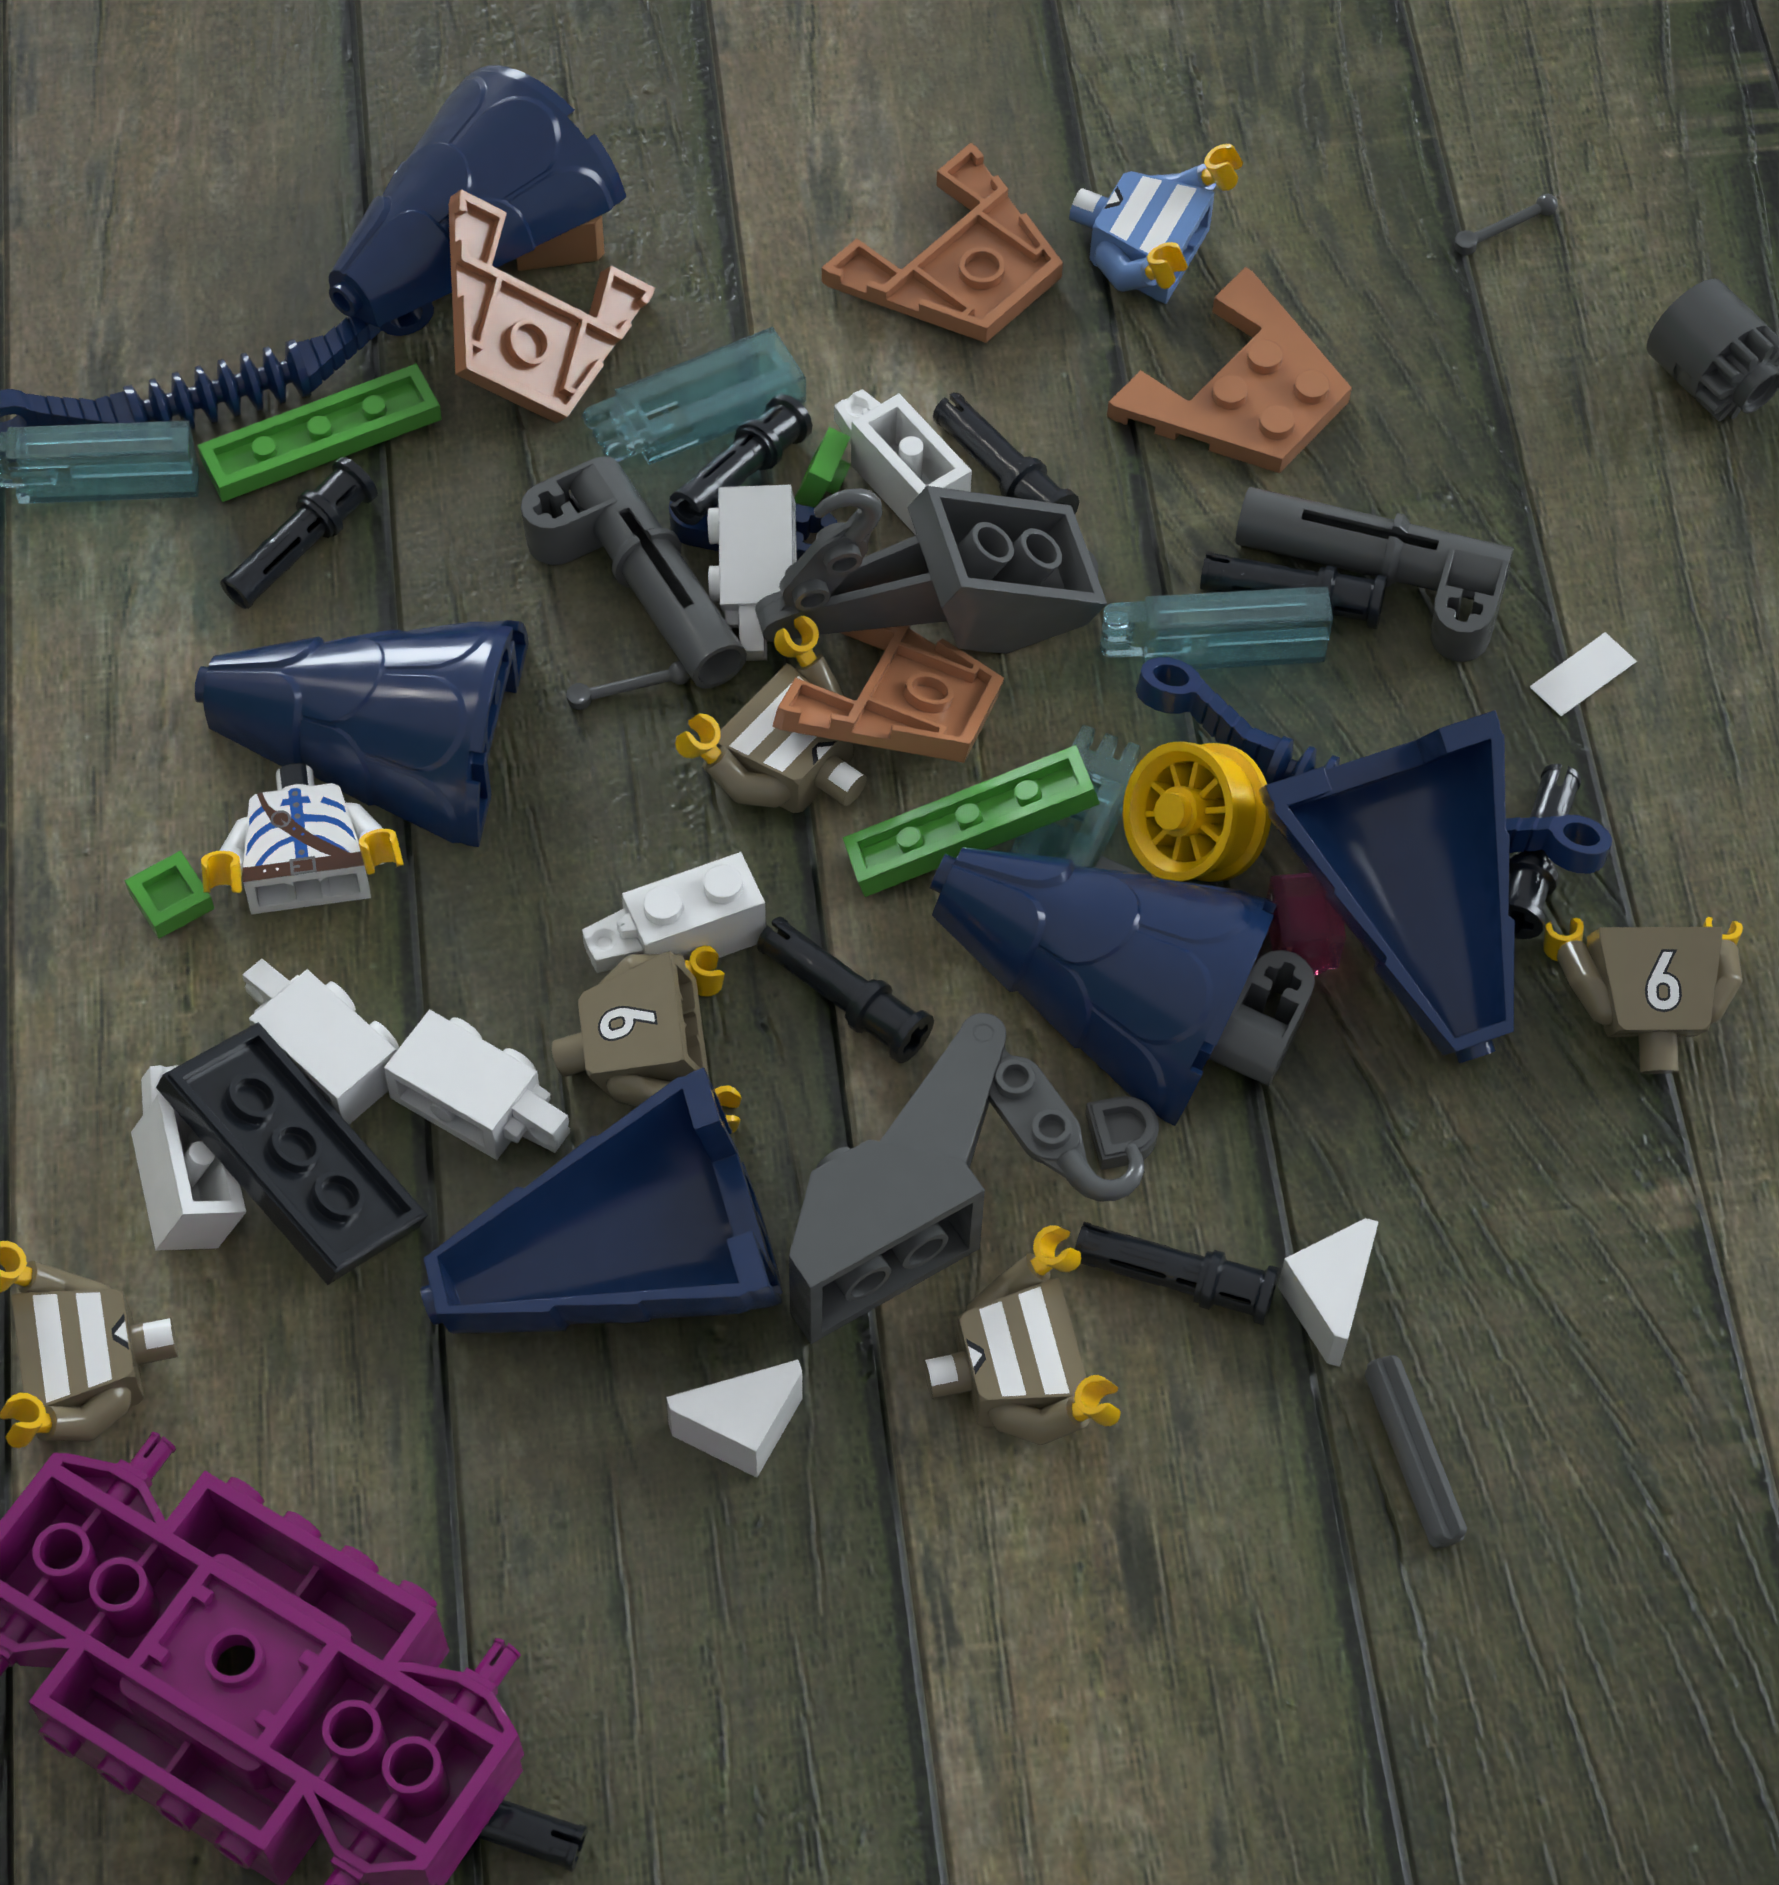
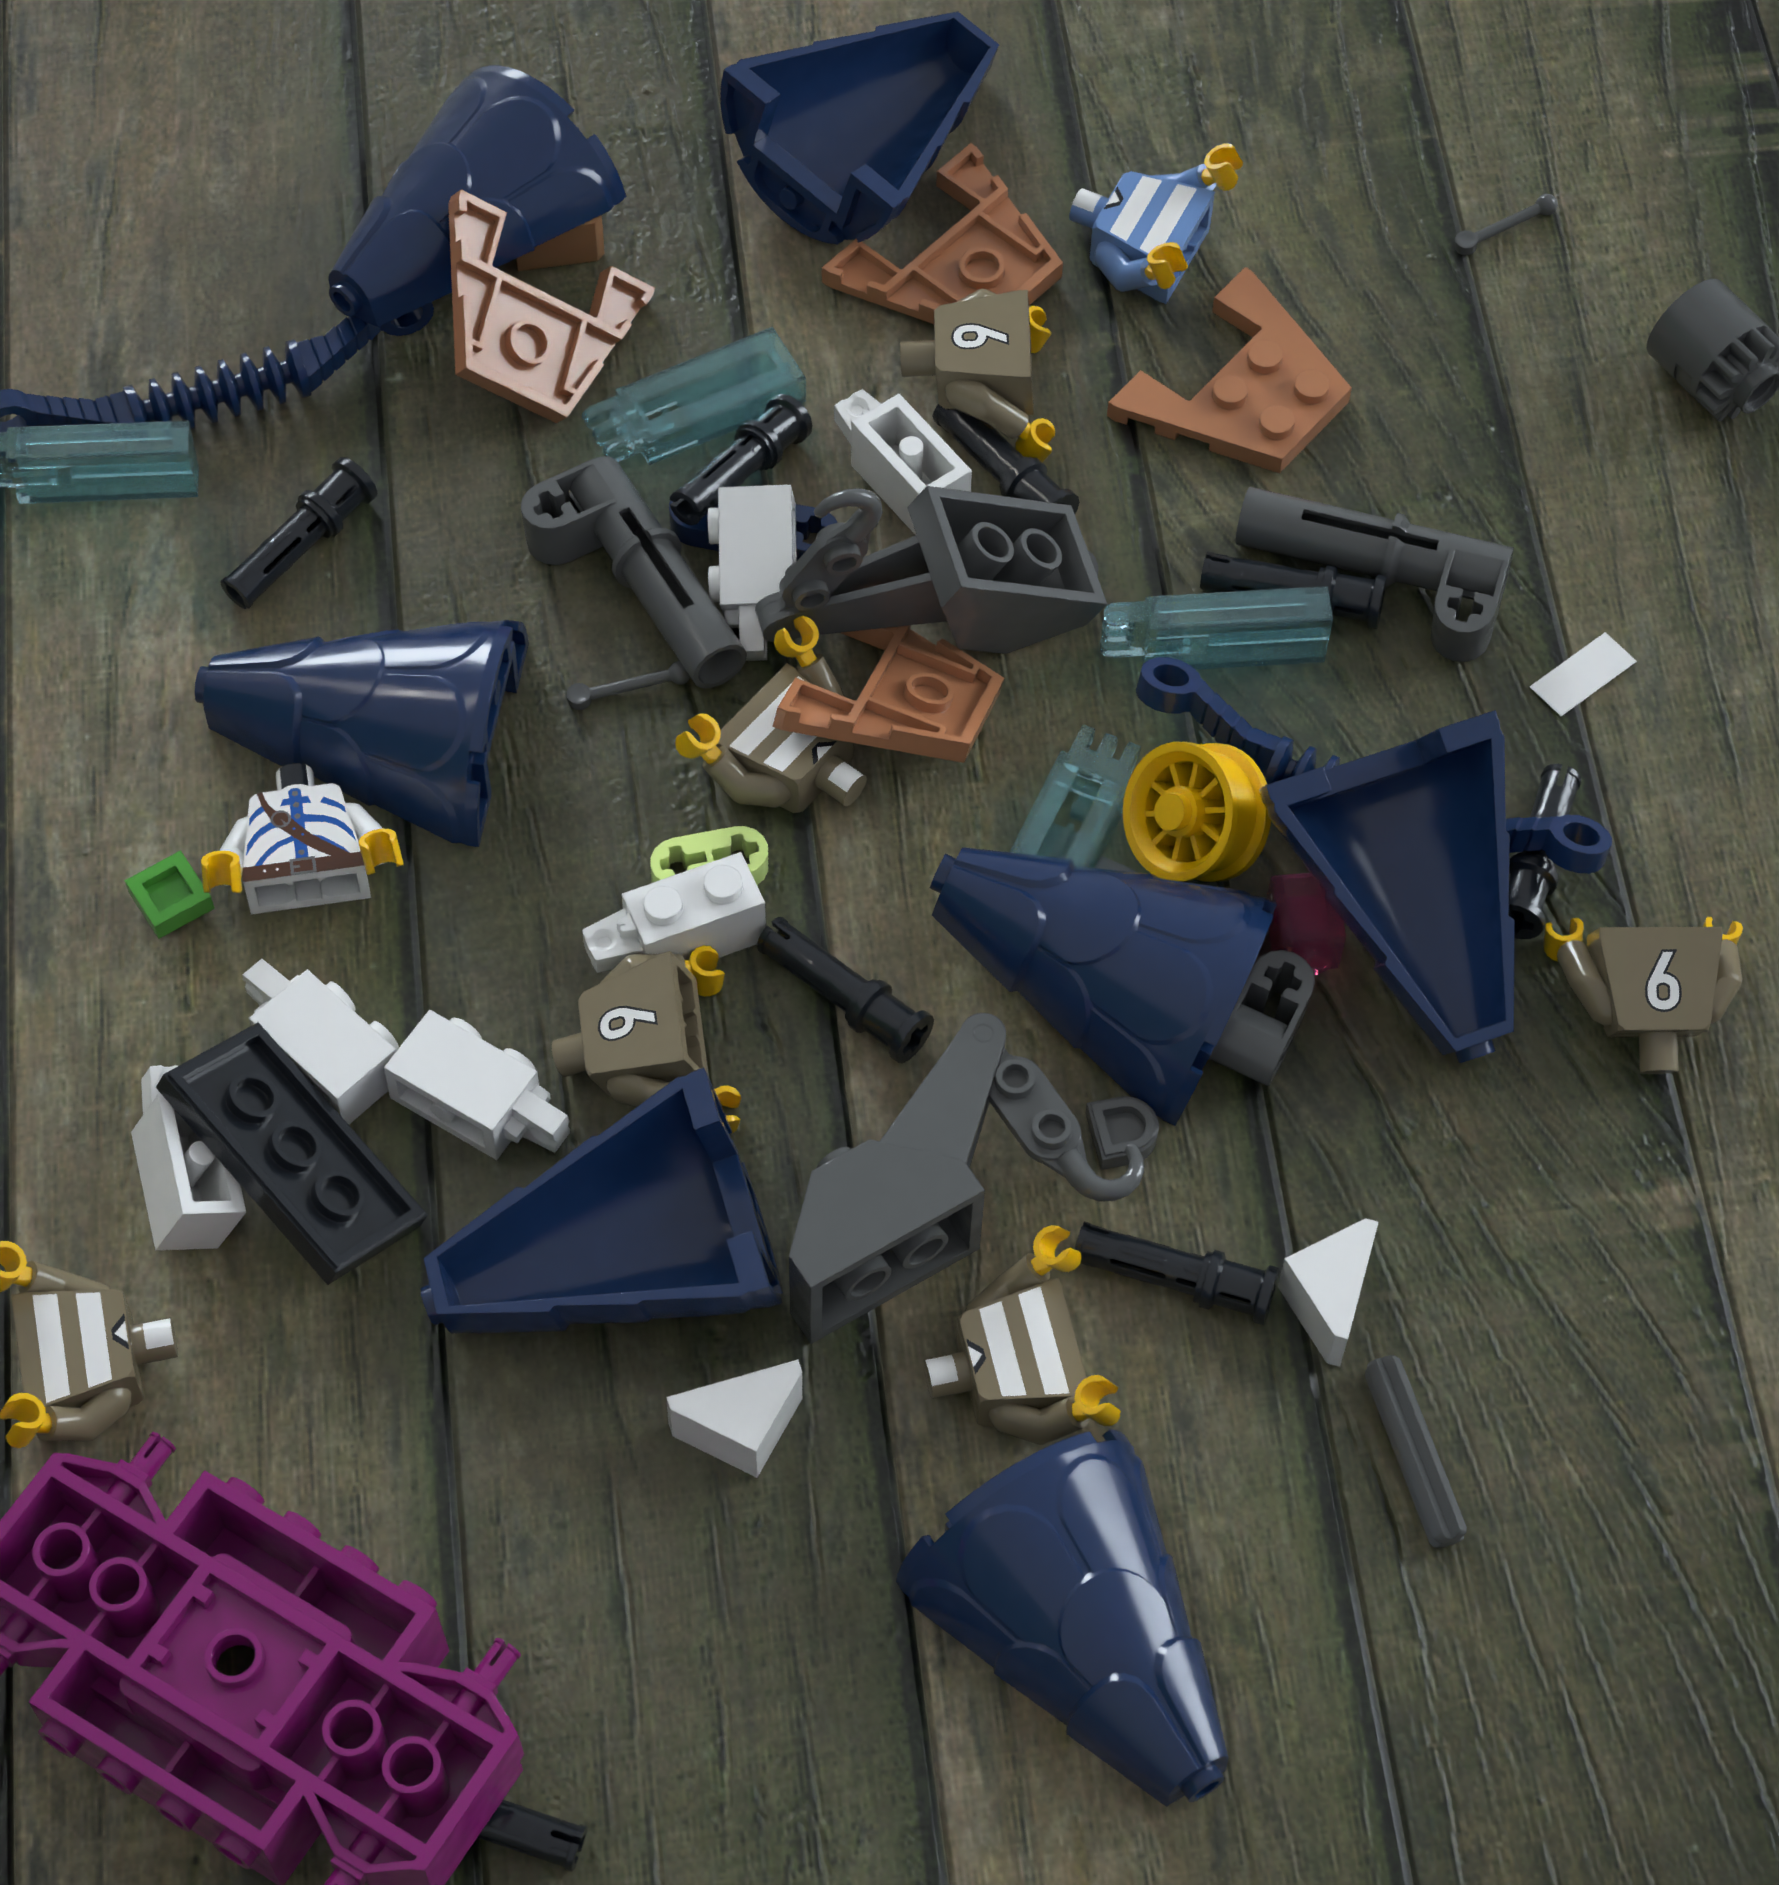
(319, 432): bright green plate -> none
(710, 846): none -> yellowish green beam
(825, 469): bright green plate -> none
(853, 121): none -> dark blue cone
(971, 819): bright green plate -> none
(987, 363): none -> dark tan torso
(1080, 1609): none -> dark blue cone

